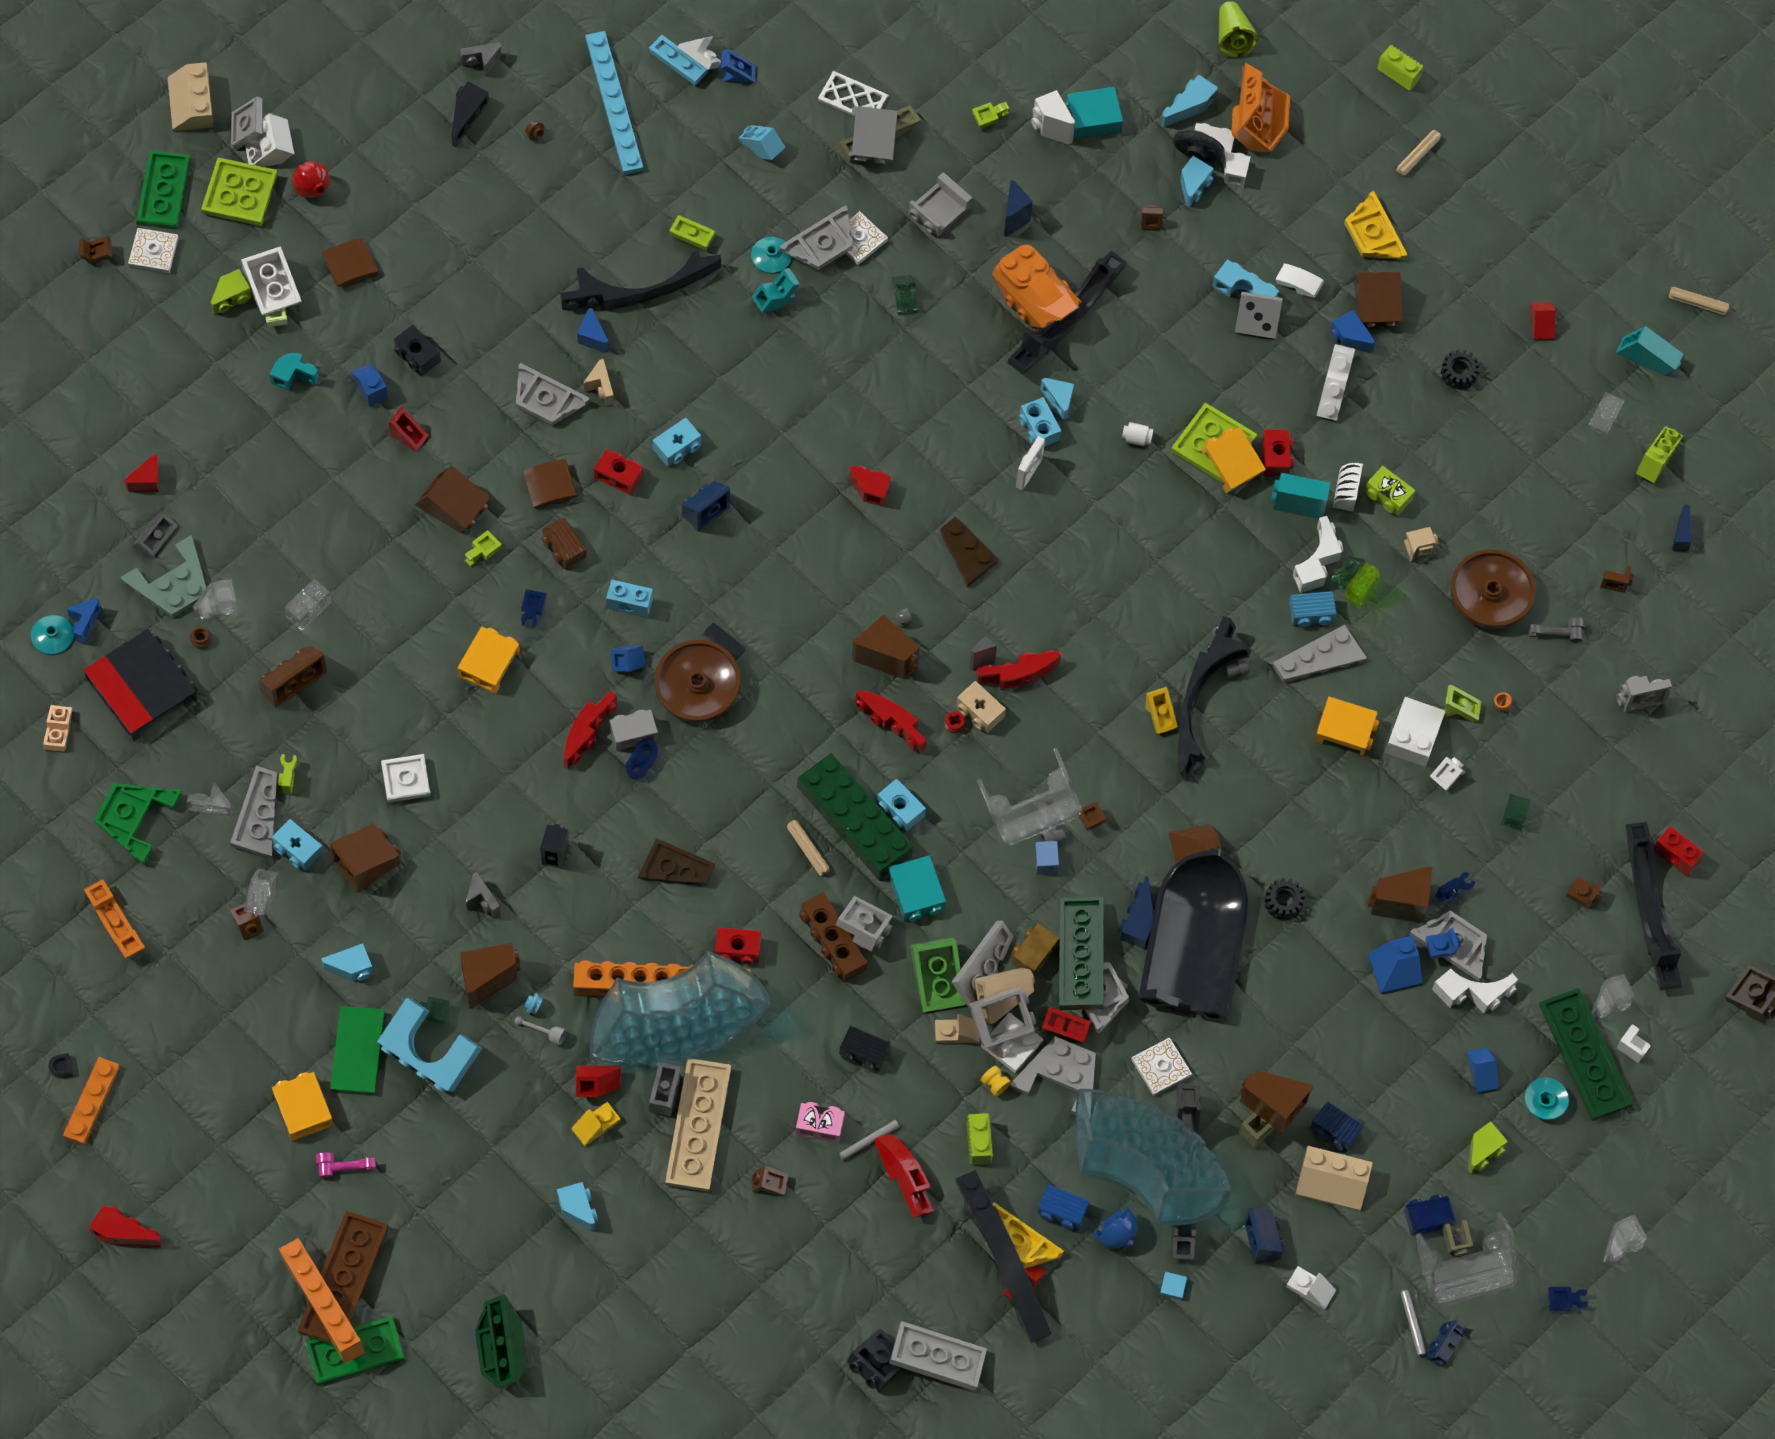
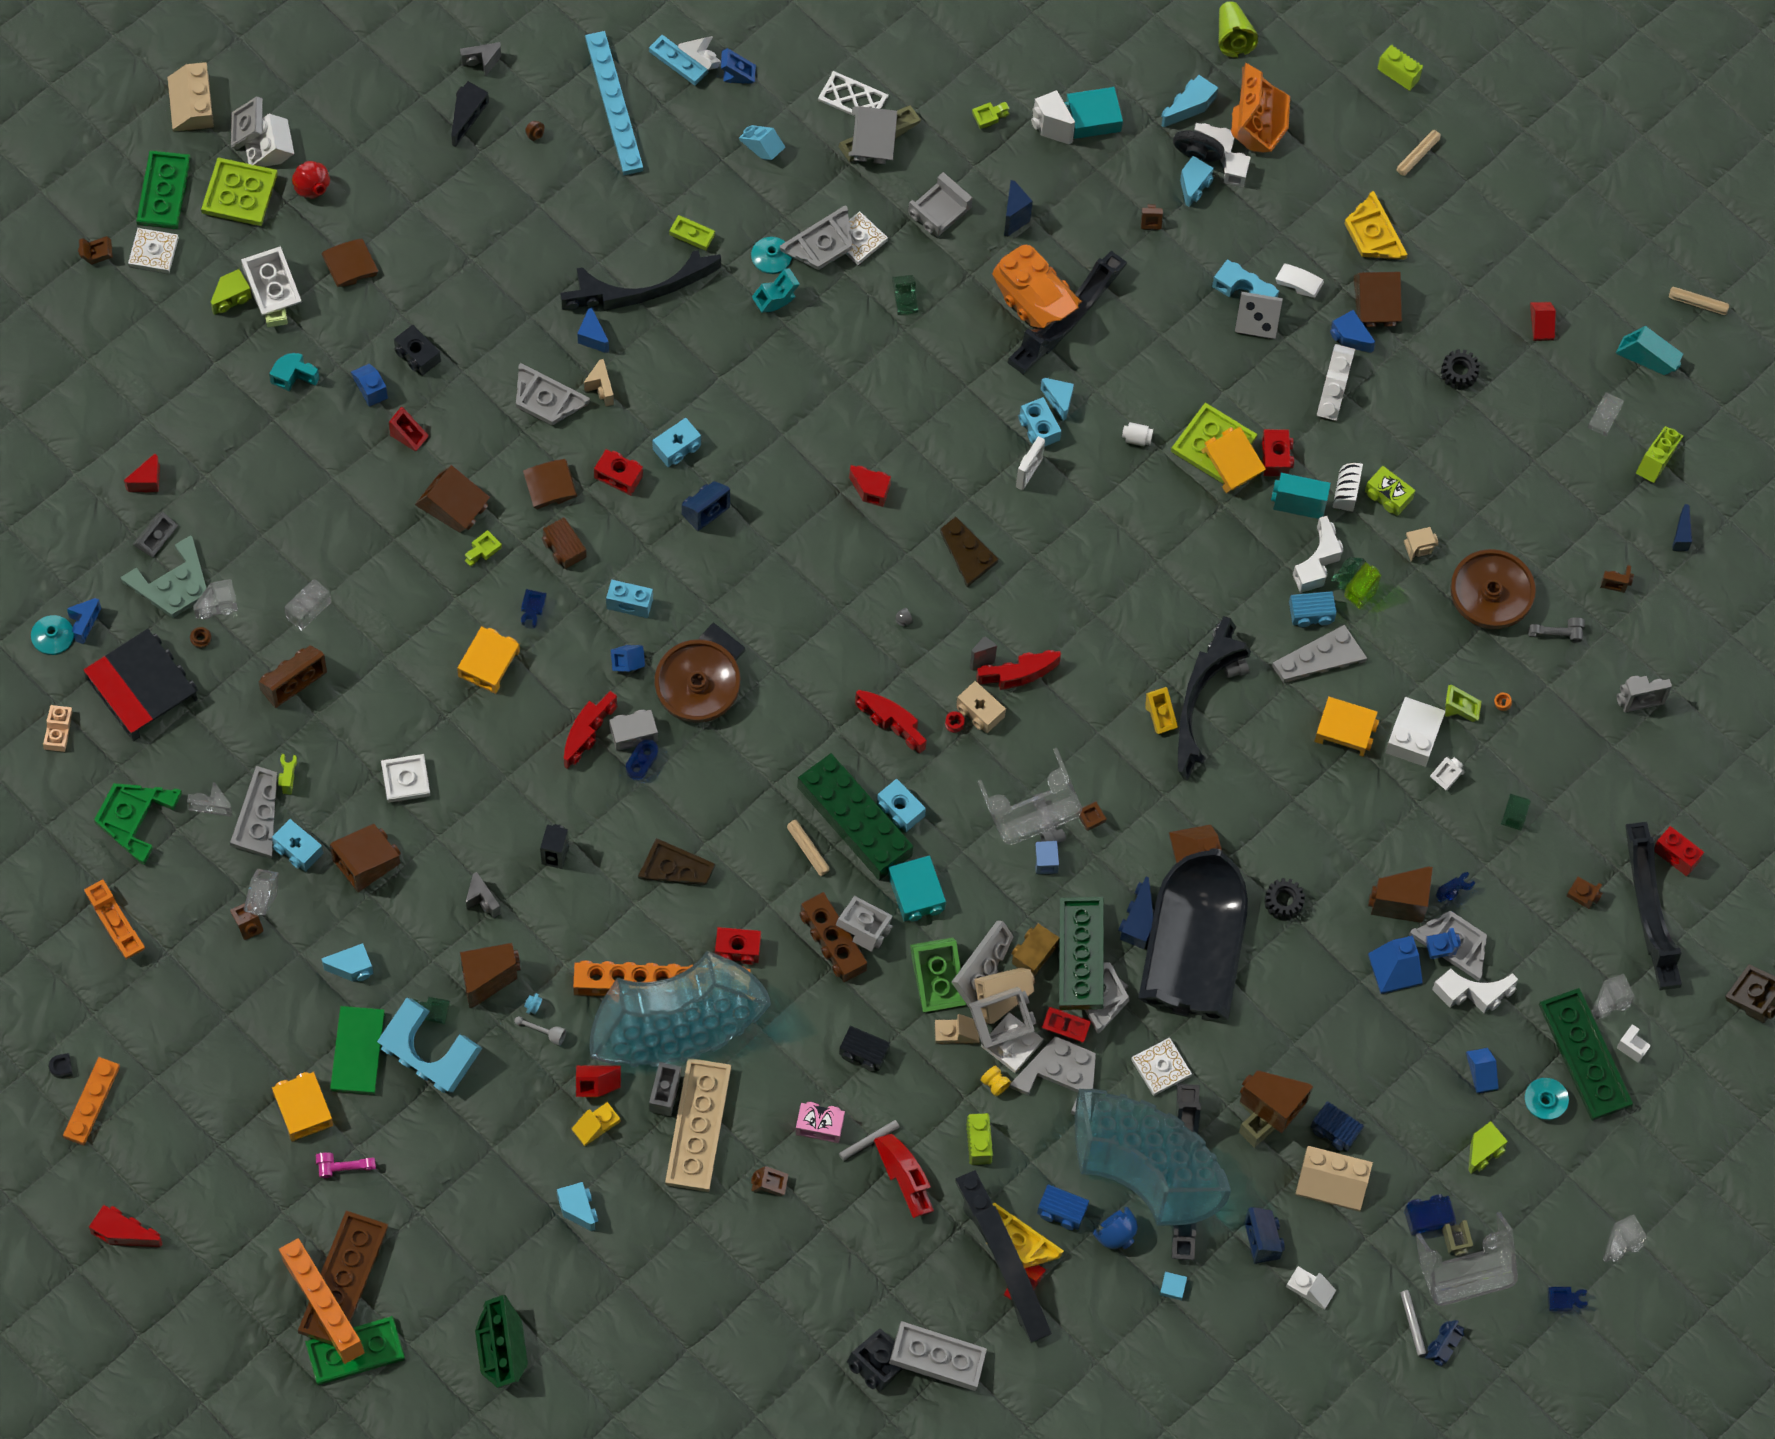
(886, 649): reddish brown slope -> none

